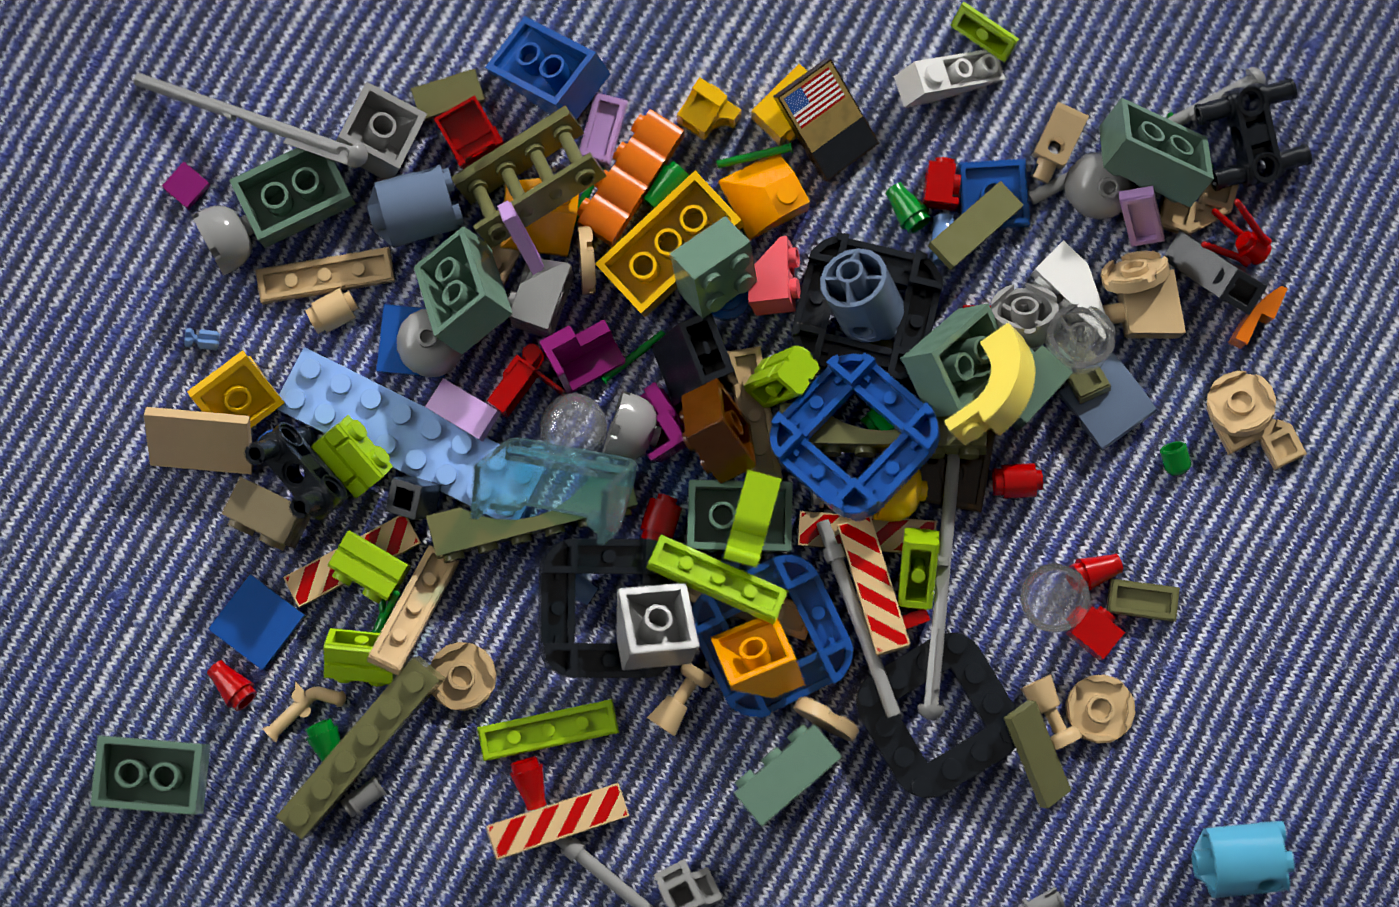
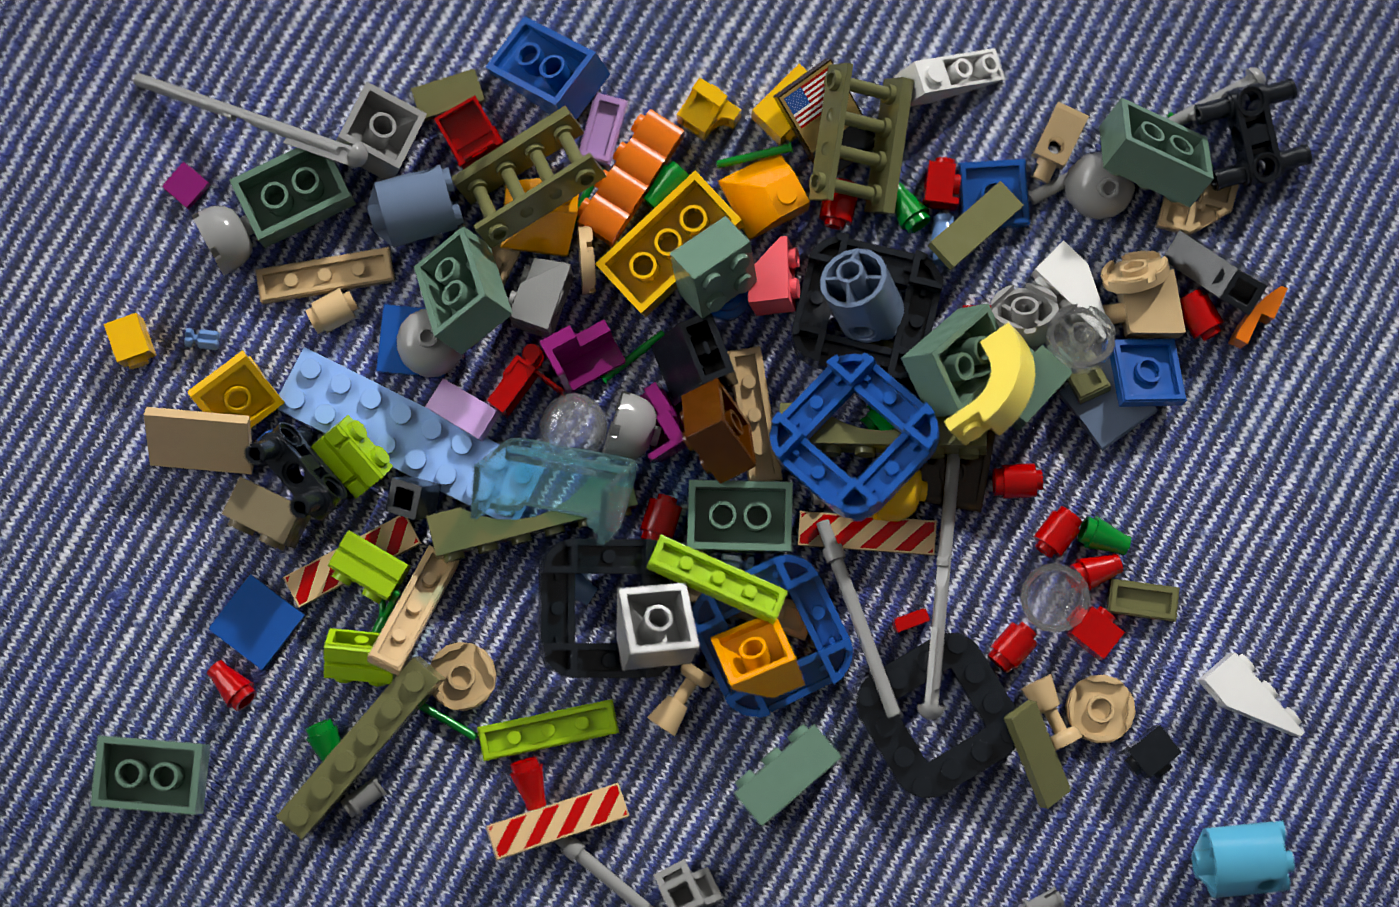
(130, 341): none -> yellow brick
(301, 707): tan piece -> none
(449, 721): none -> green piece
(521, 237): lavender tile -> none
(752, 518): lime piece -> none
(782, 376): lime brick -> none
(826, 719): tan tile -> none
(838, 211): none -> red brick
(873, 586): tile -> none
(888, 145): none -> olive fence
(918, 568): lime brick -> none
(984, 32): lime slope -> none
(1013, 646): none -> red brick
(1057, 532): none -> red brick
(1102, 536): none -> green cone
(1141, 216): lavender tile -> none
(1147, 373): none -> blue tile
(1151, 753): none -> black brick
(1175, 458): green piece -> none
(1200, 315): none -> red brick
(1240, 691): none -> white slope
(1241, 403): tan tile -> none
(1251, 246): red plant -> none
(1277, 441): tan tile -> none

